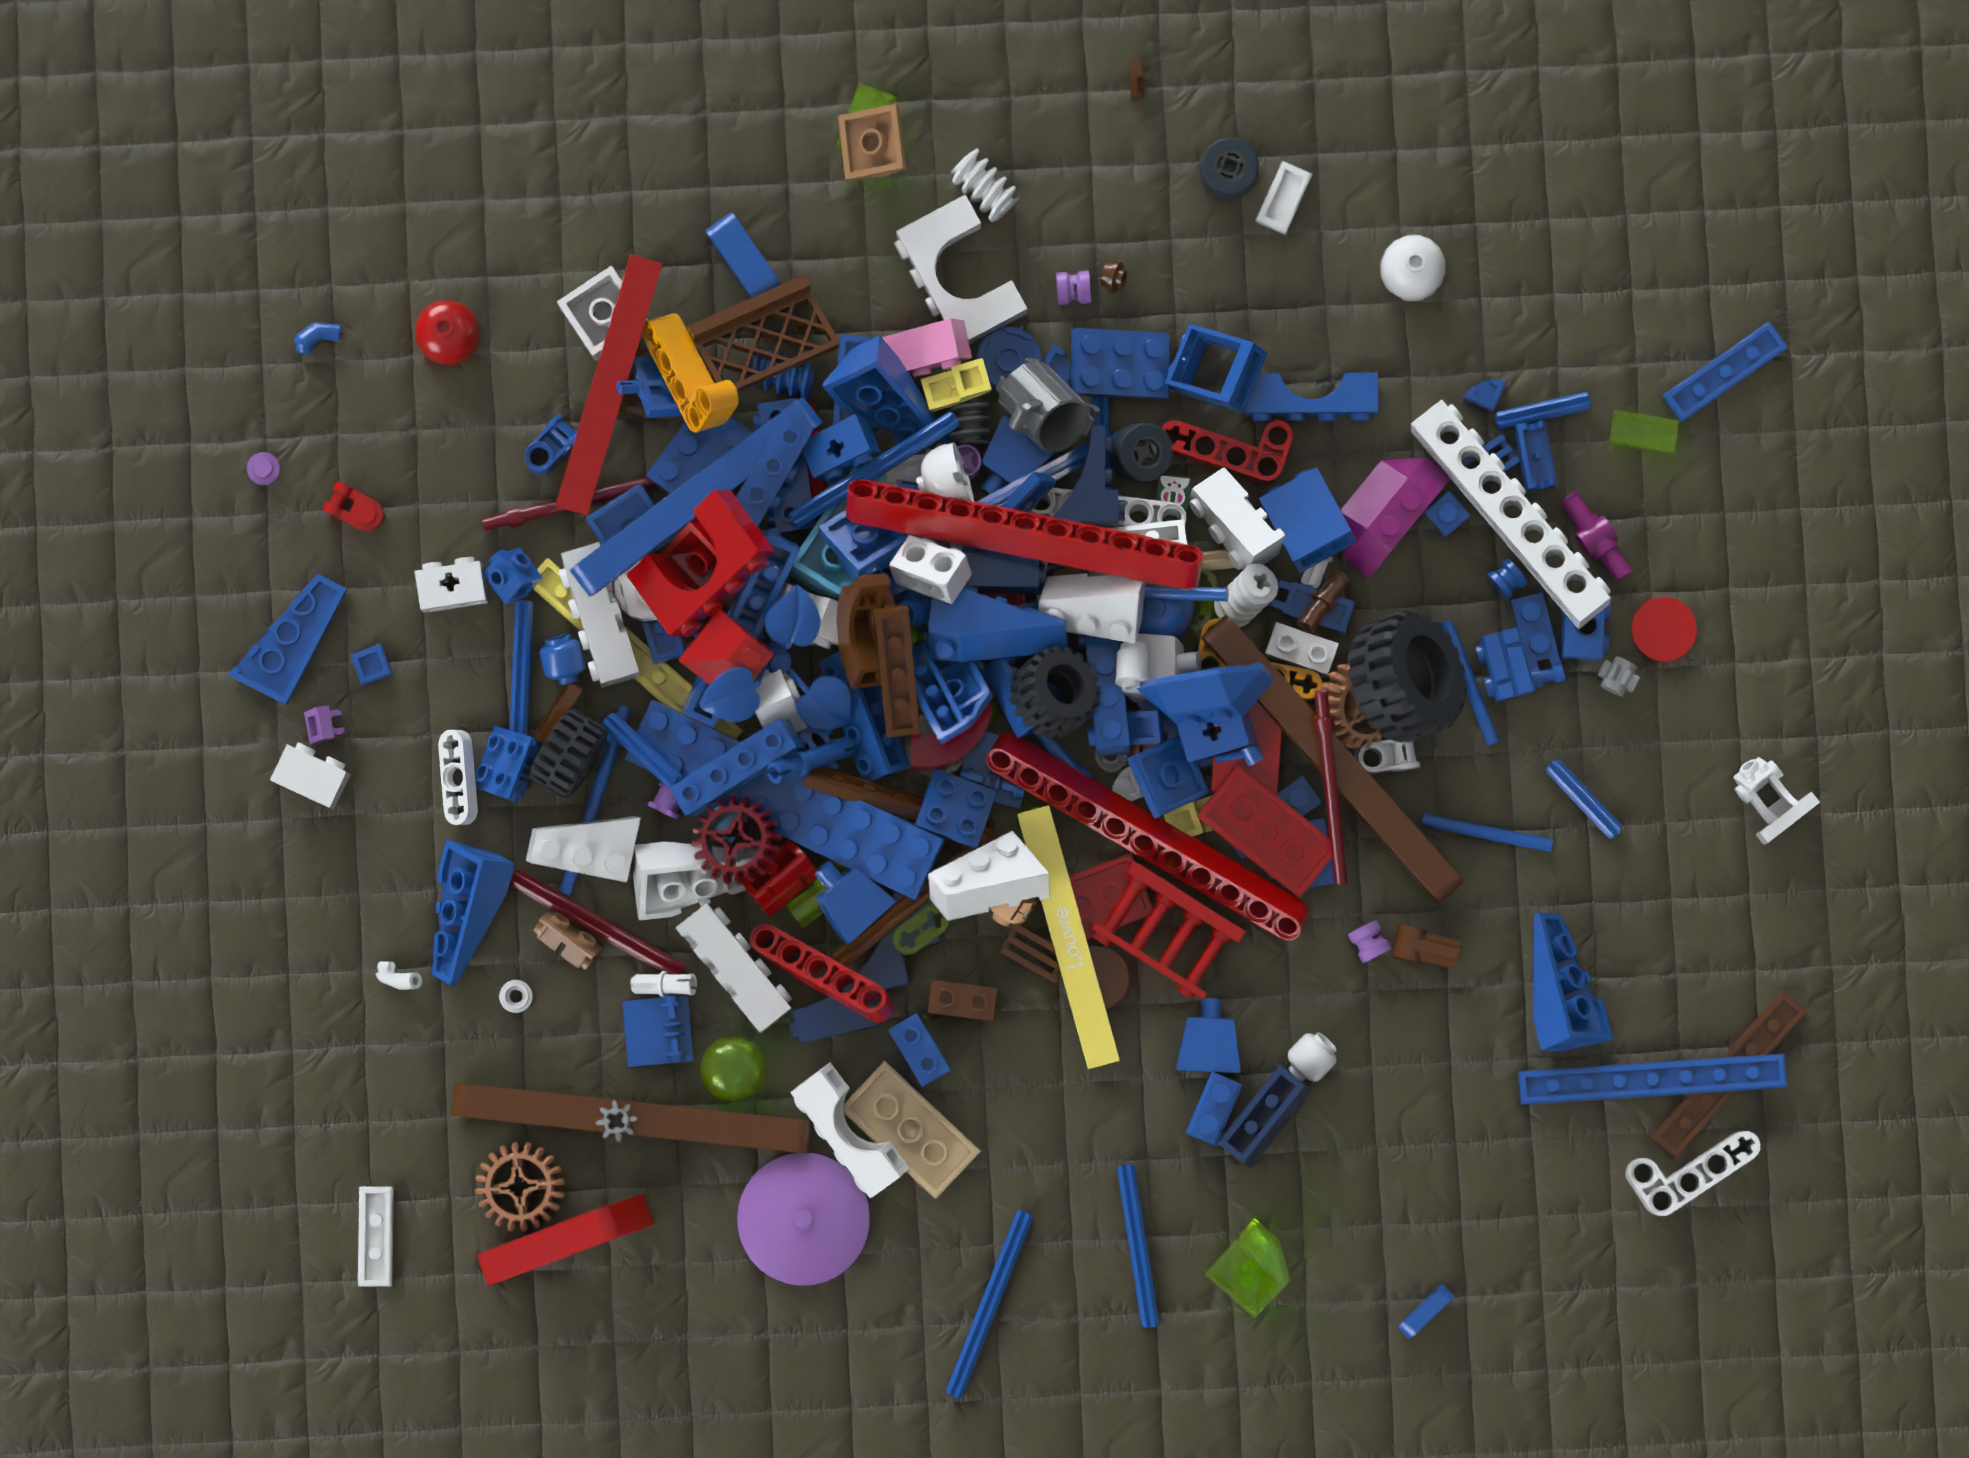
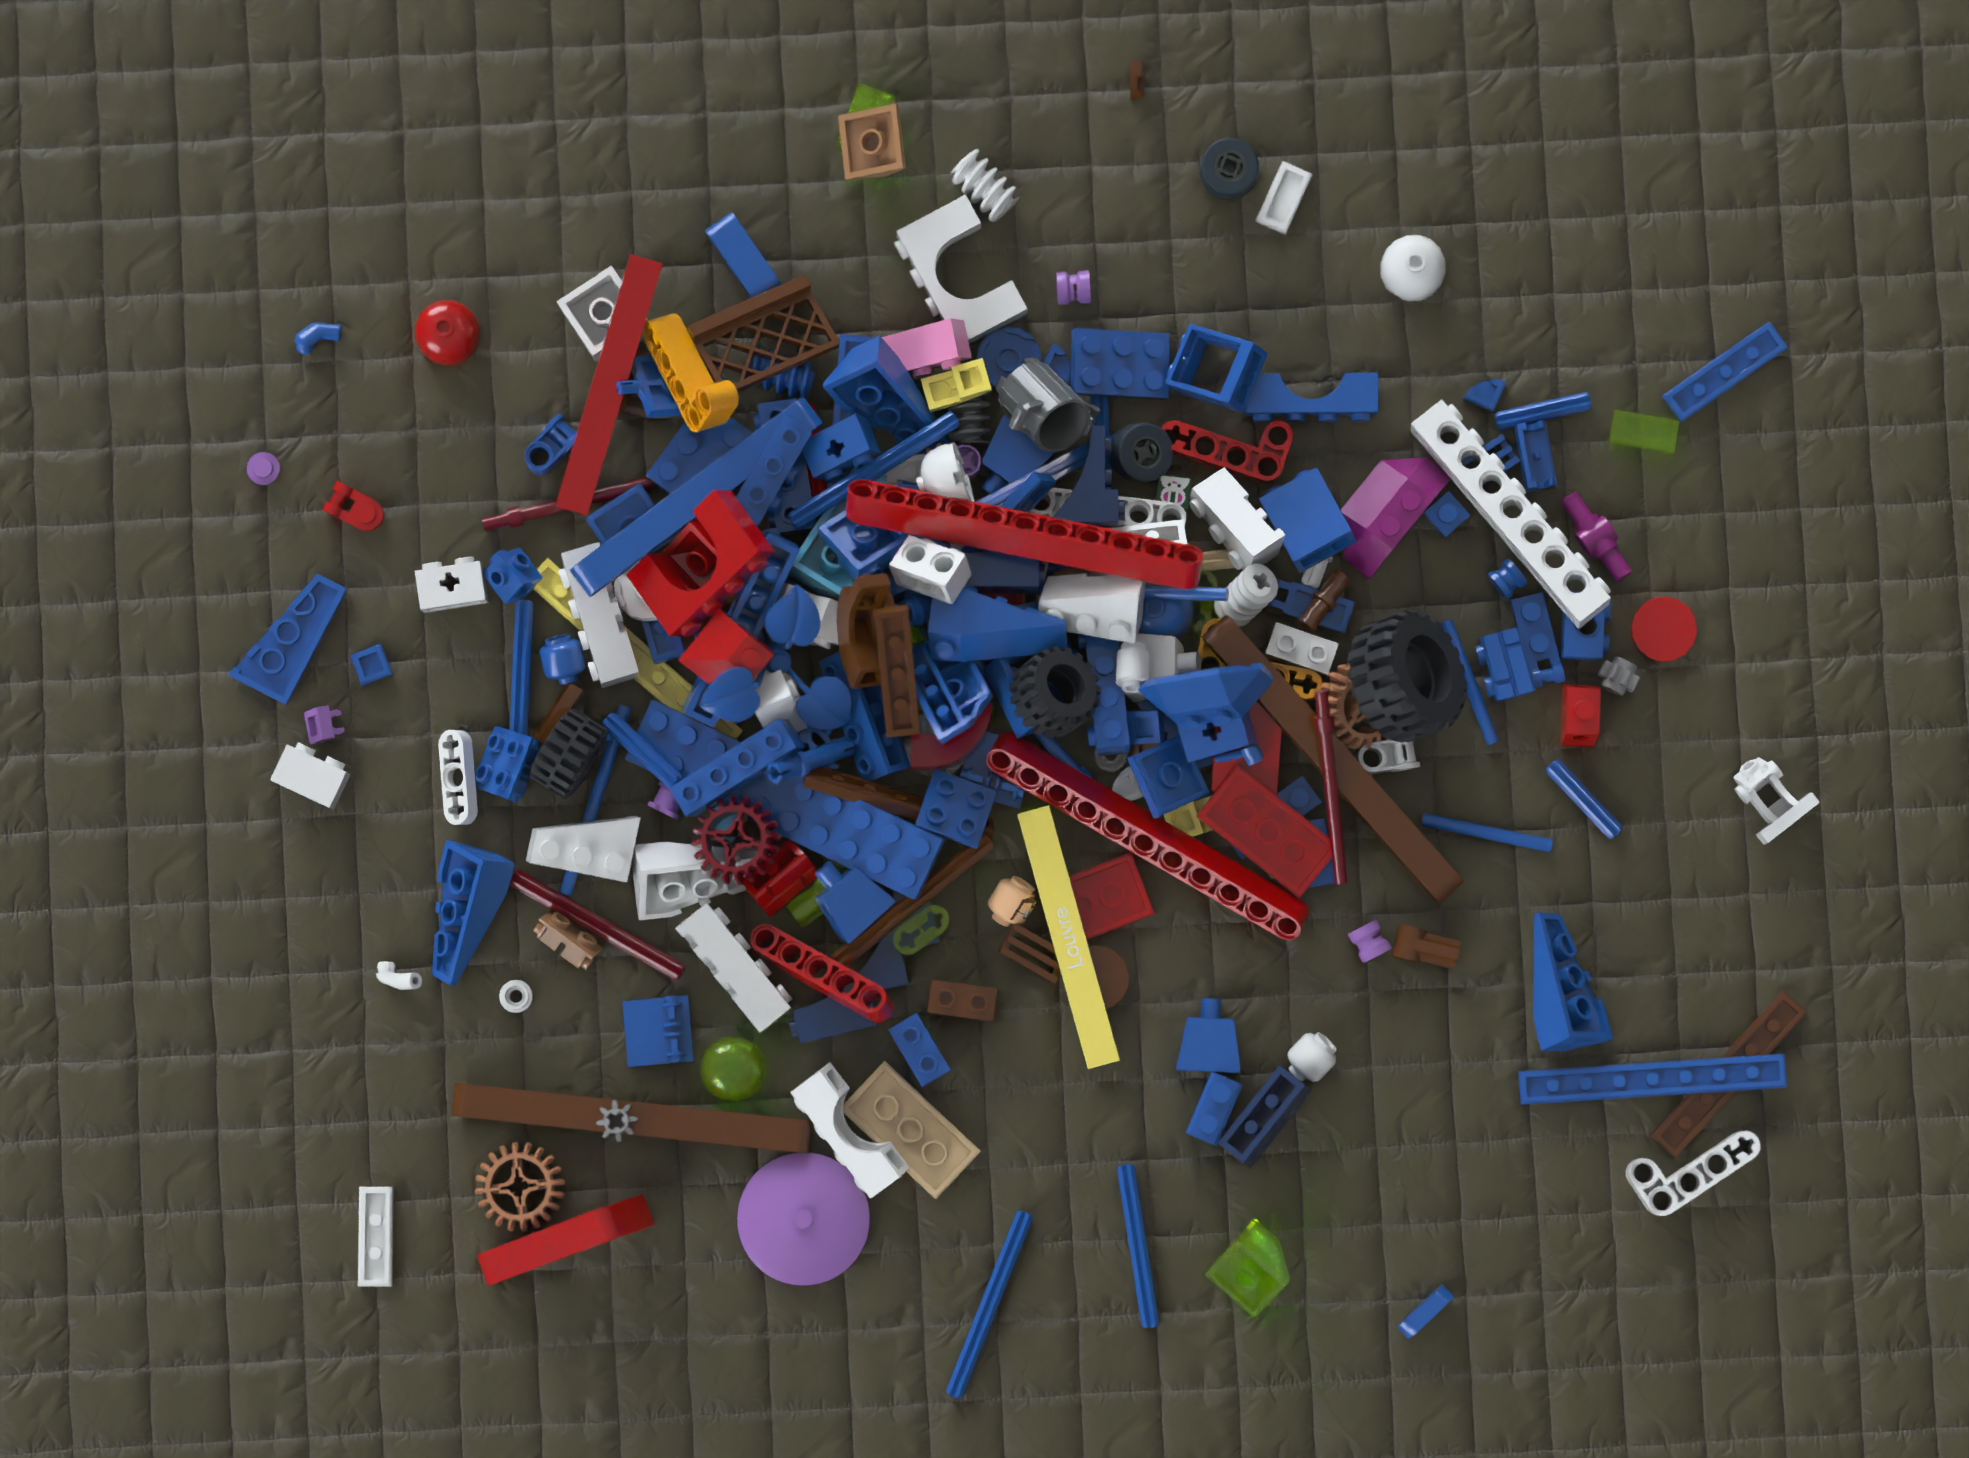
(664, 984): white axle -> none
(988, 877): white wedge -> none
(1113, 276): reddish brown plate -> none
(1167, 897): red fence -> none
(1580, 715): none -> red torso

